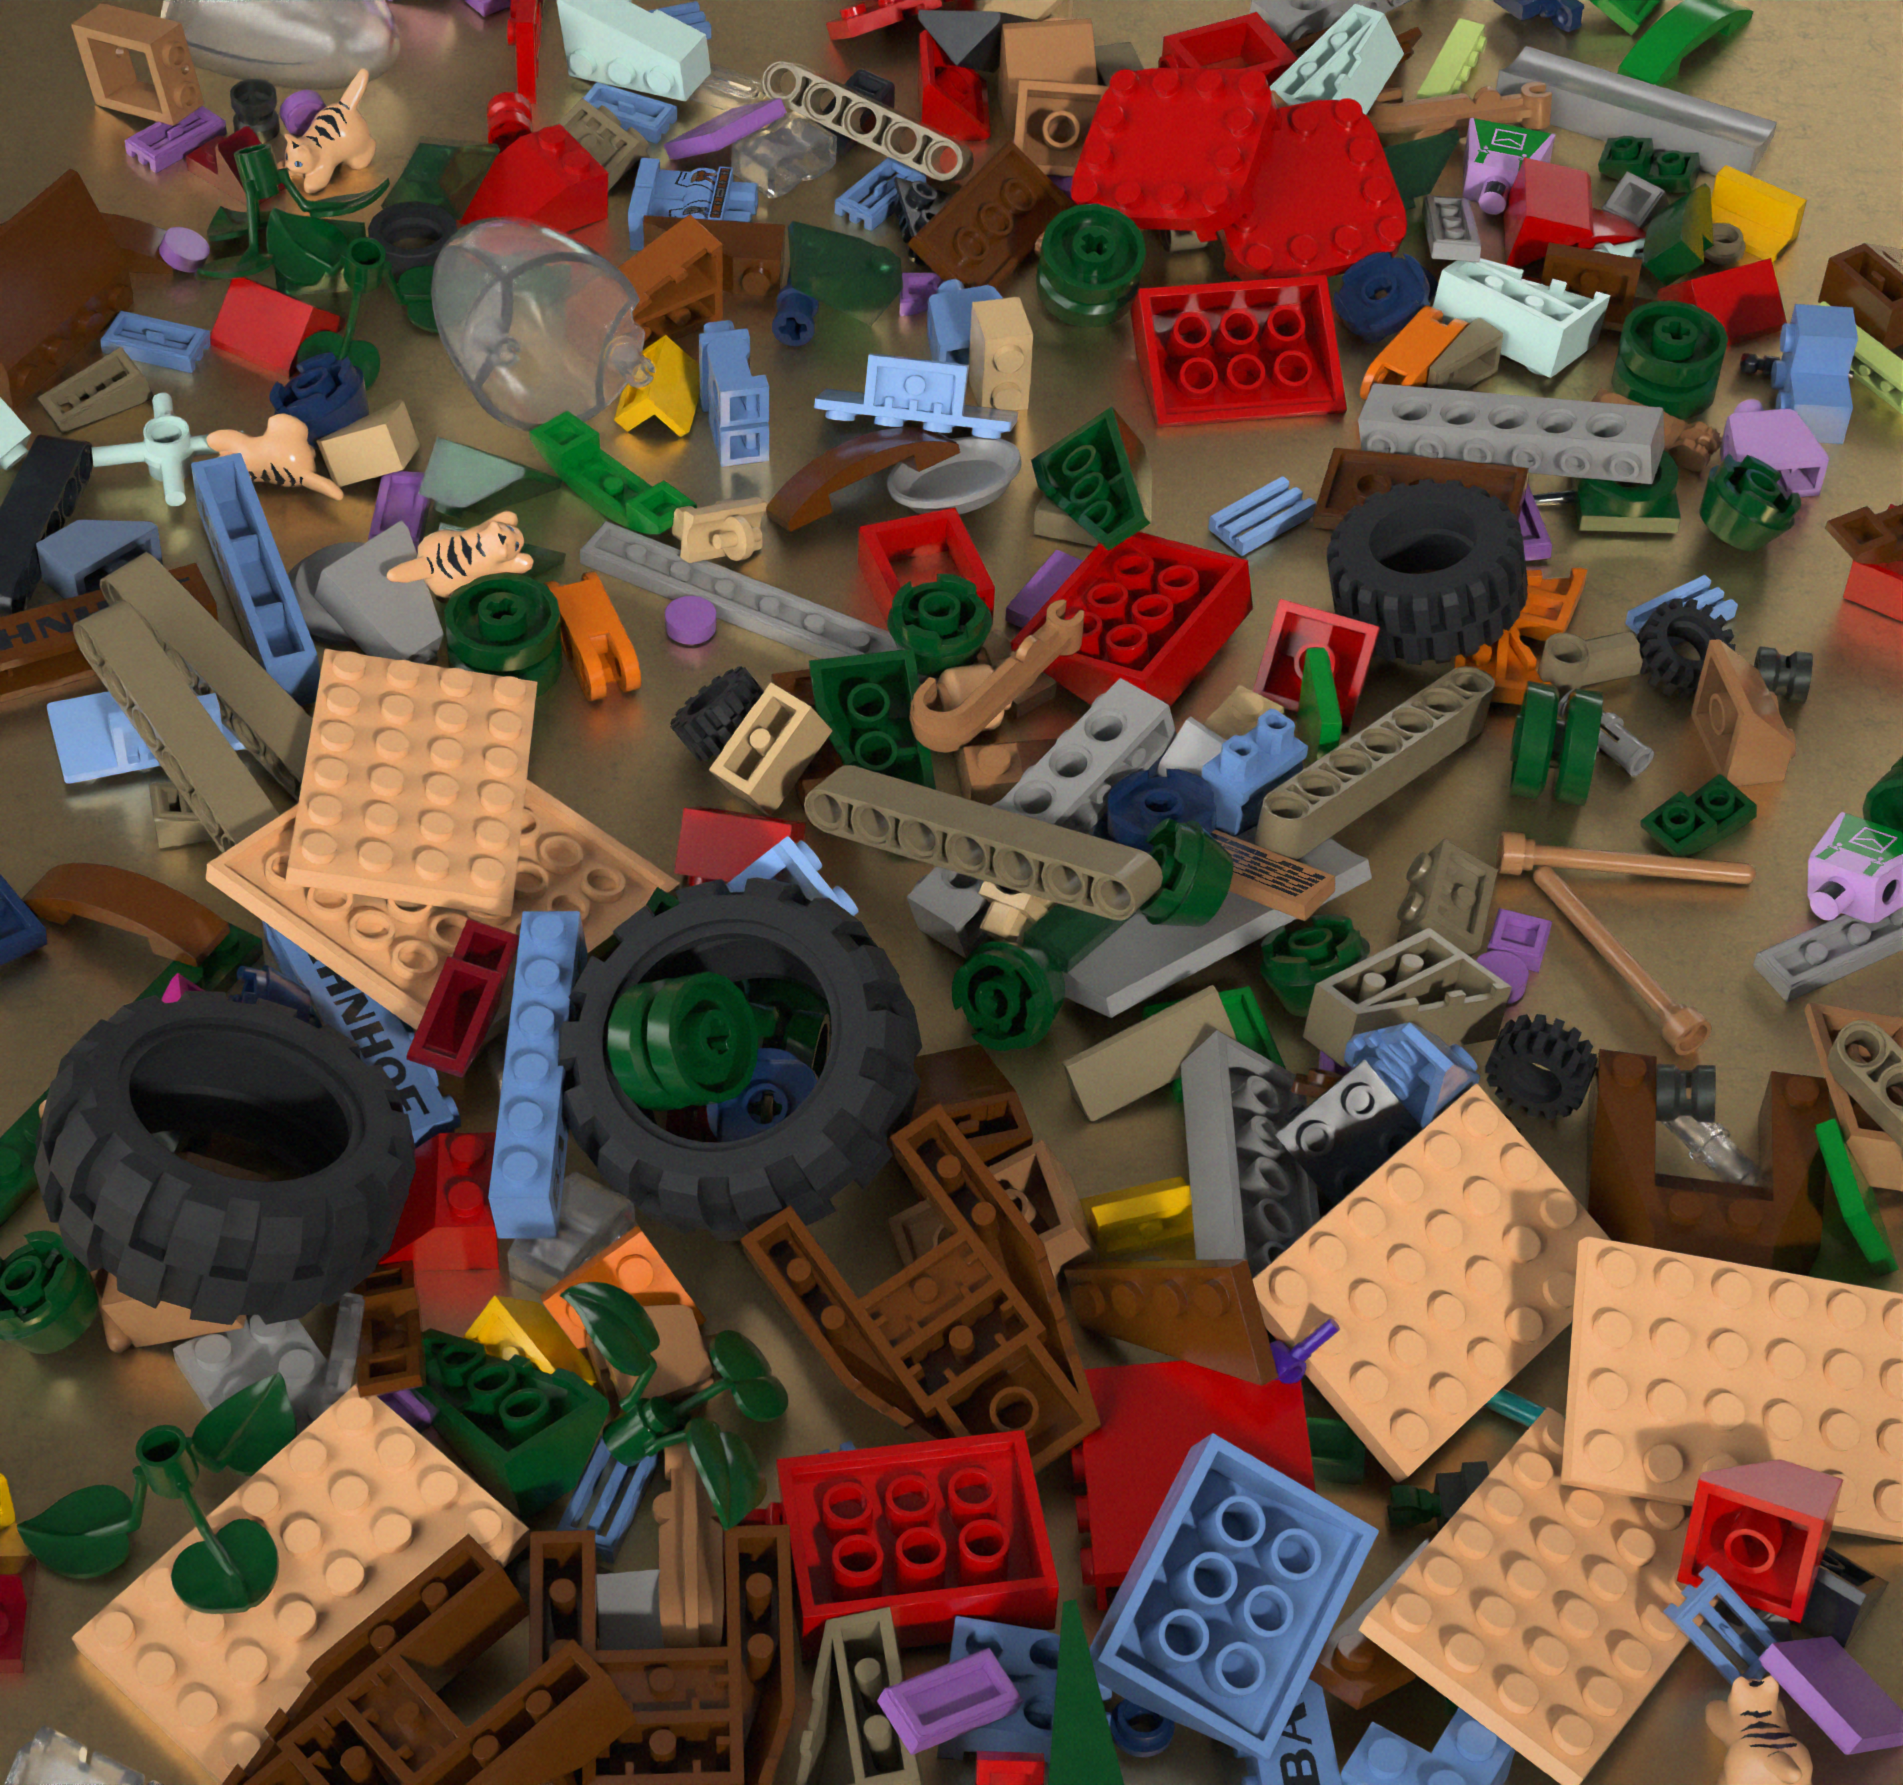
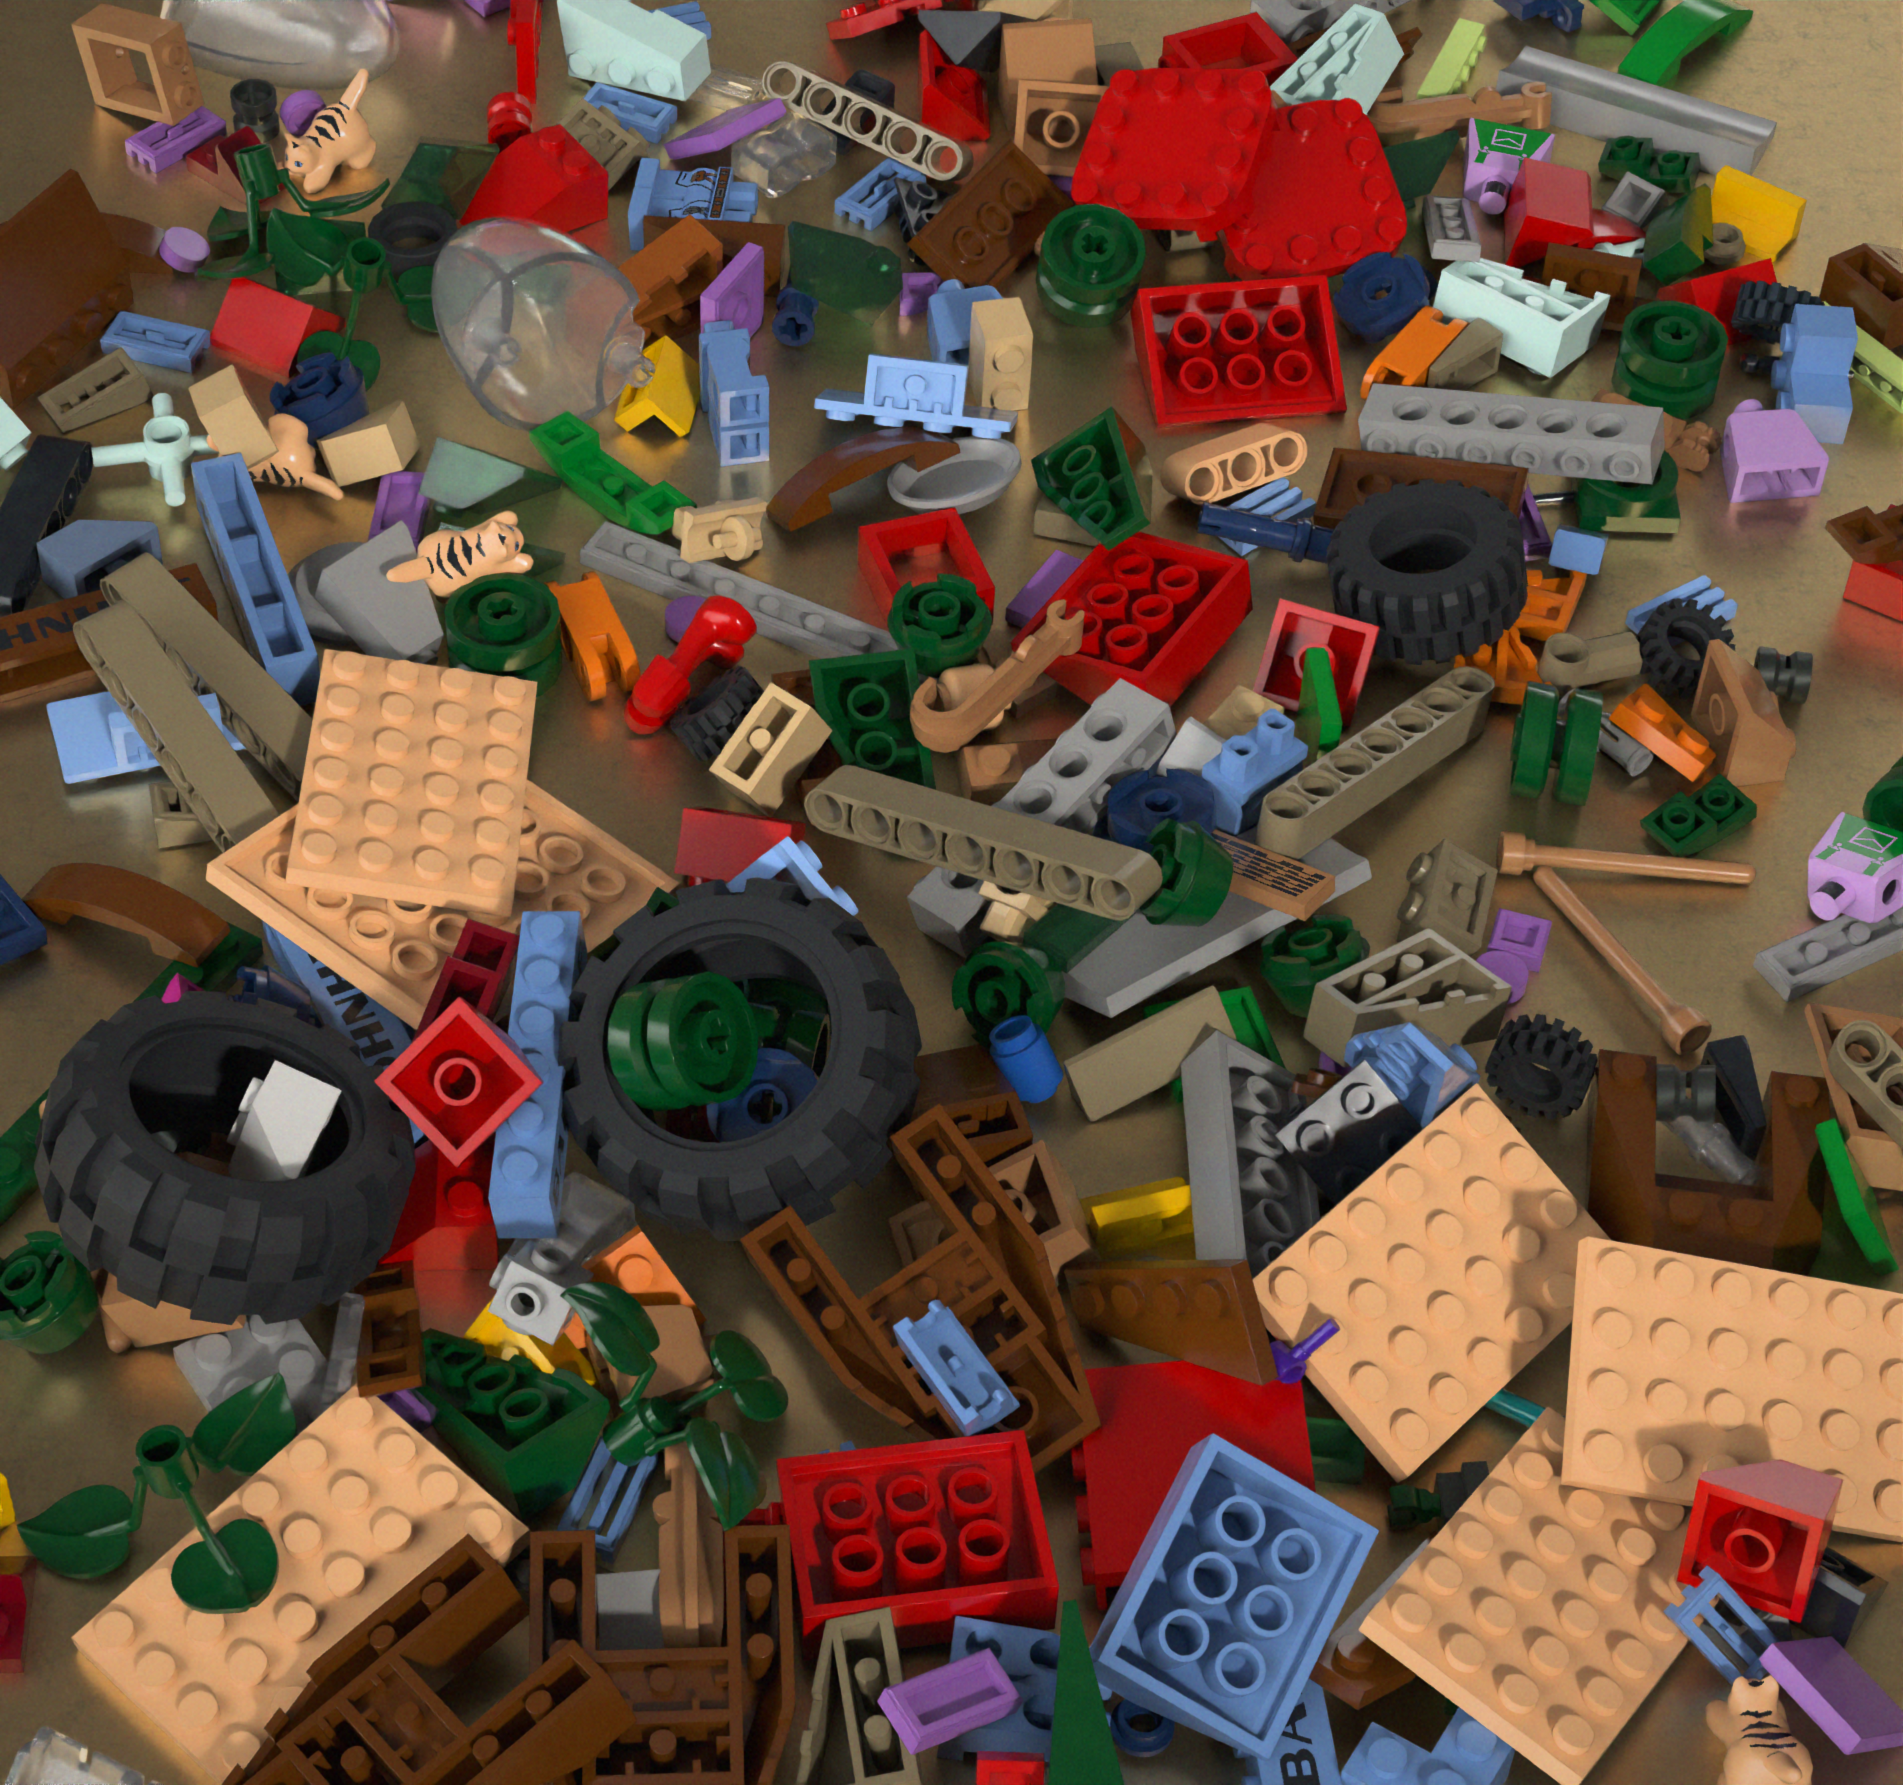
(232, 417): none -> tan slope
(280, 1125): none -> white slope
(460, 1080): none -> red slope
(531, 1290): none -> light grey brick
(712, 636): none -> red piece
(737, 292): none -> medium lavender tile
(955, 1369): none -> medium blue hinge
(1025, 1058): none -> blue brick
(1253, 466): none -> light nougat beam
(1297, 539): none -> dark blue pin
(1578, 549): none -> medium blue slope
(1663, 732): none -> orange wing
(1737, 1093): none -> black slope
(1747, 503): dark green cone -> none
(1765, 308): none -> black bush

